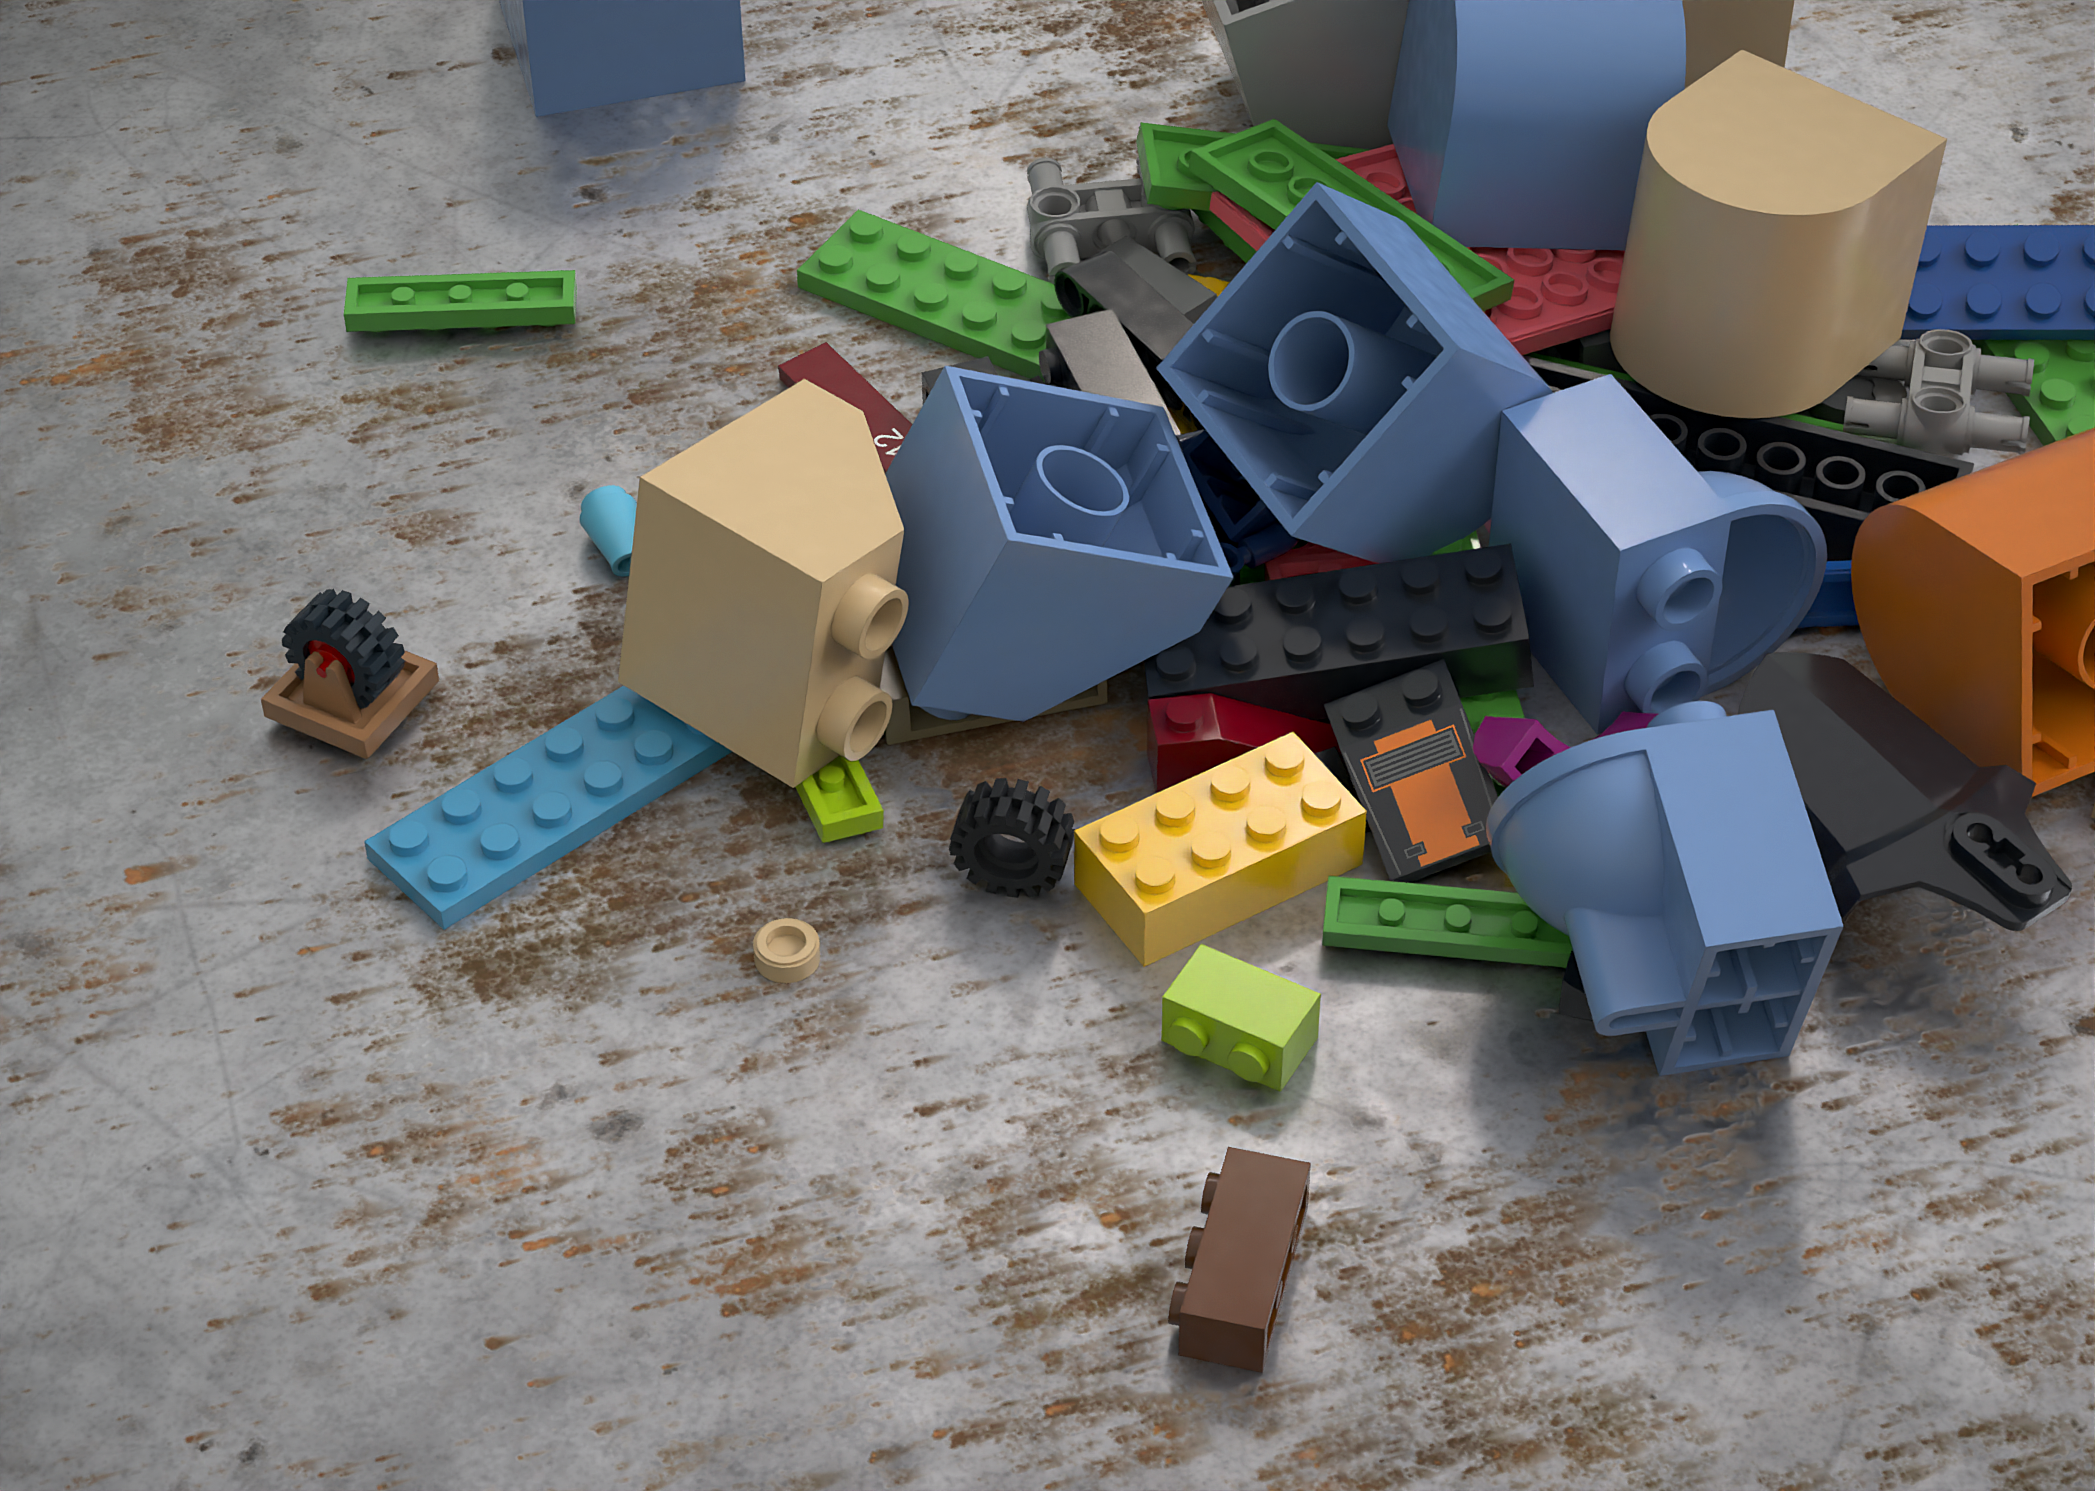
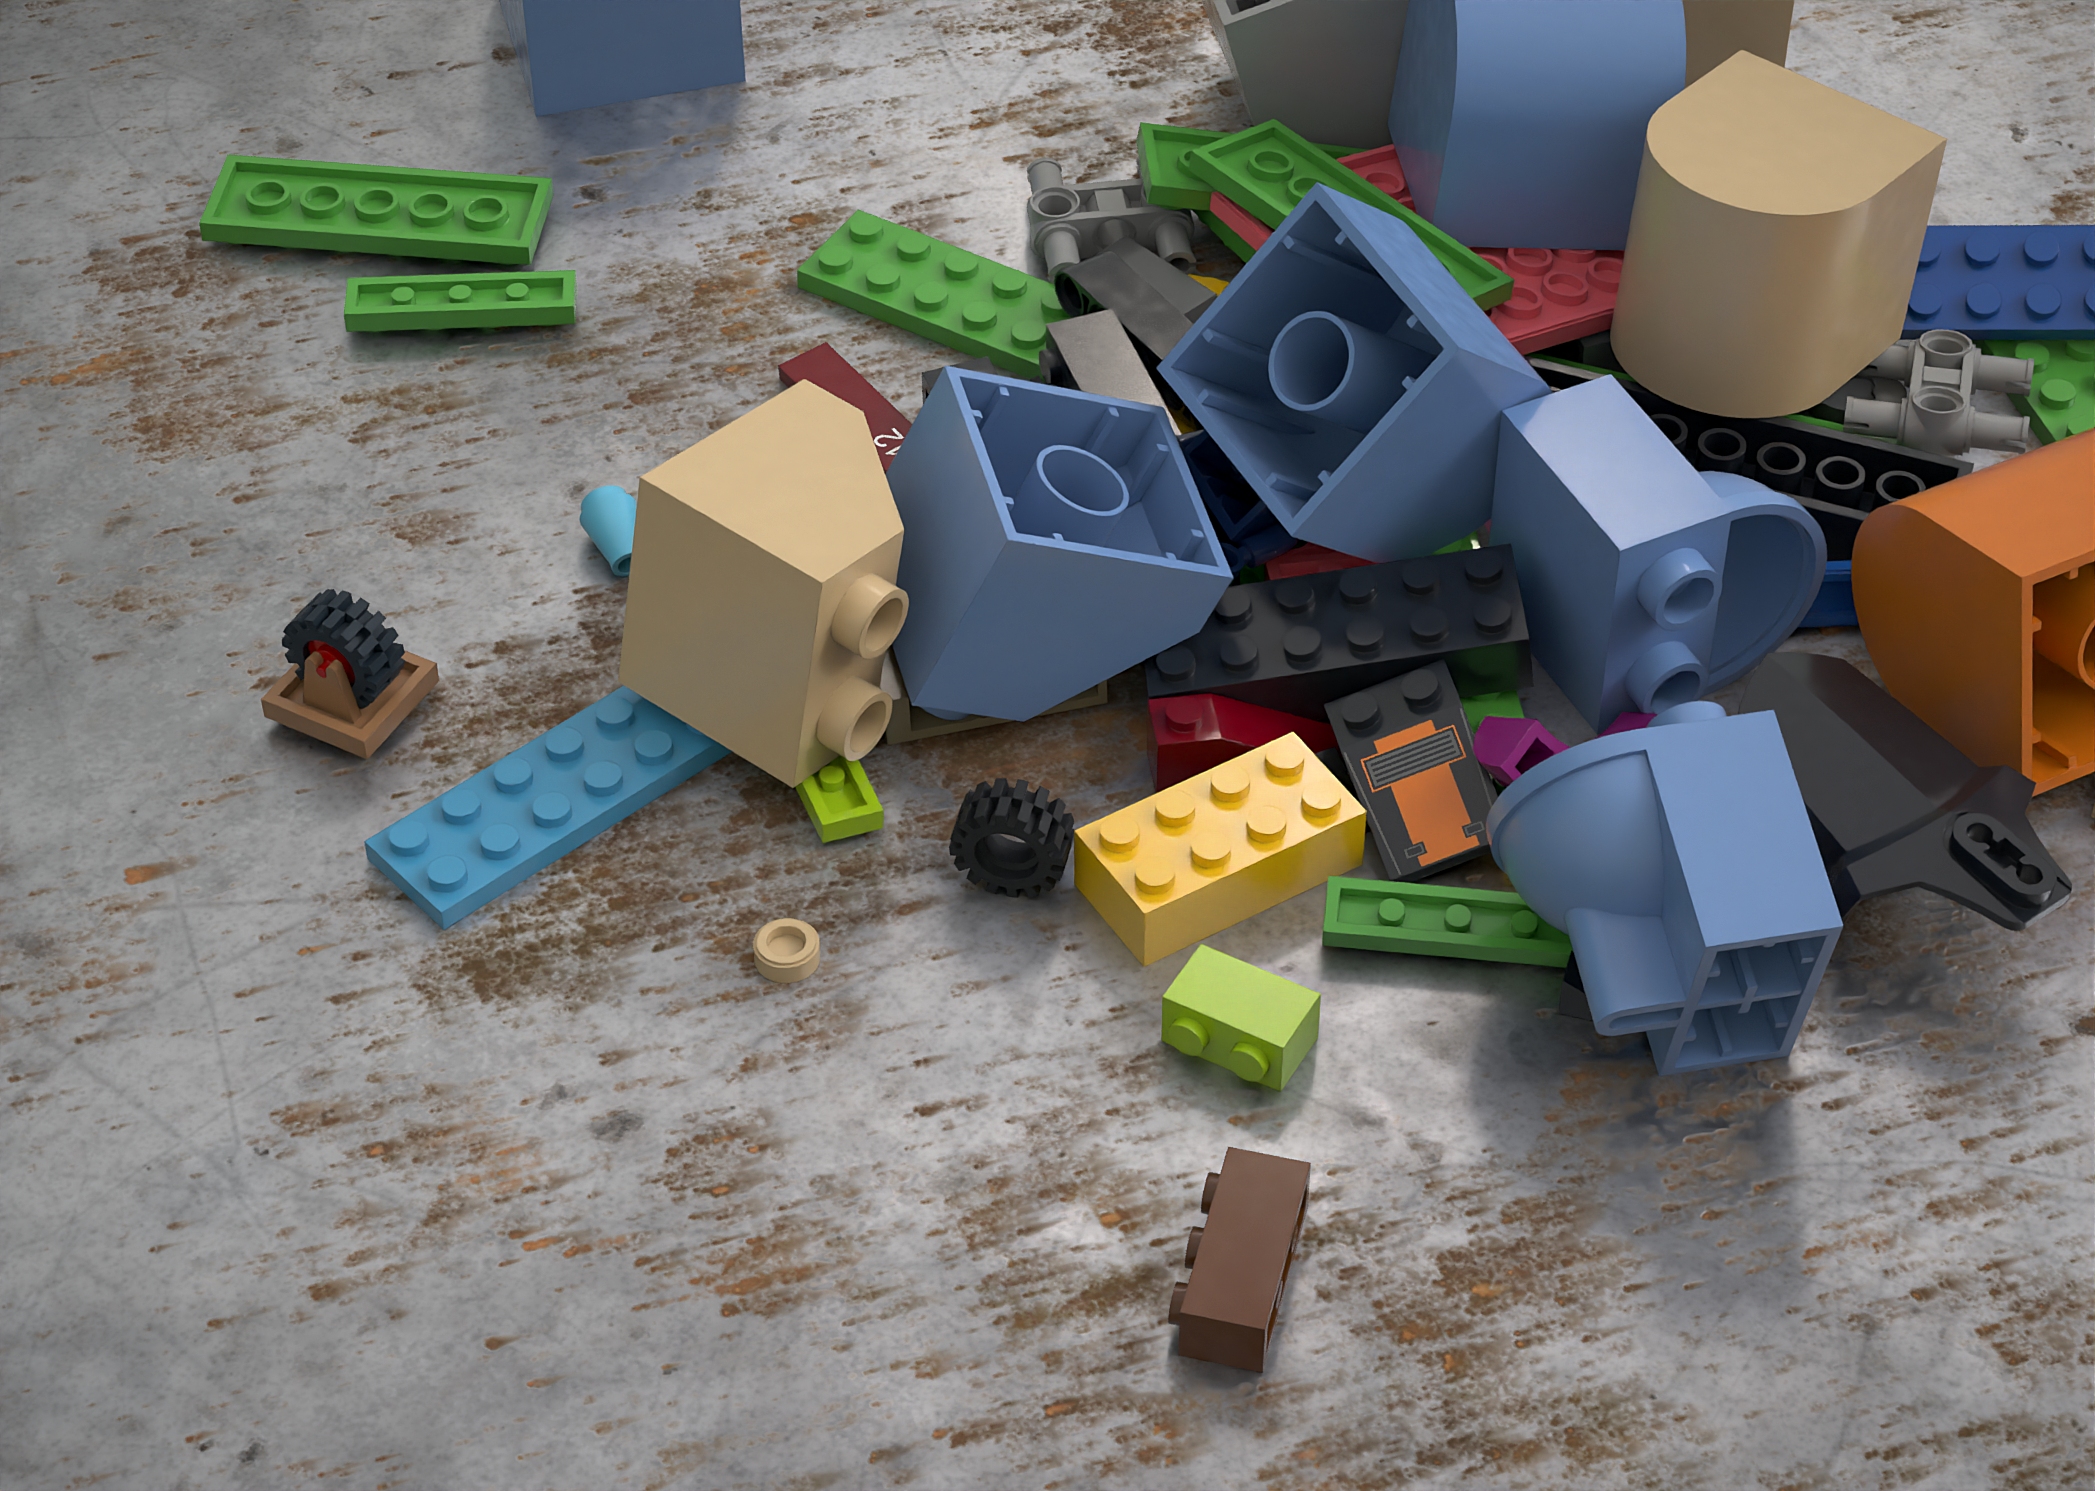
(377, 209): none -> bright green plate

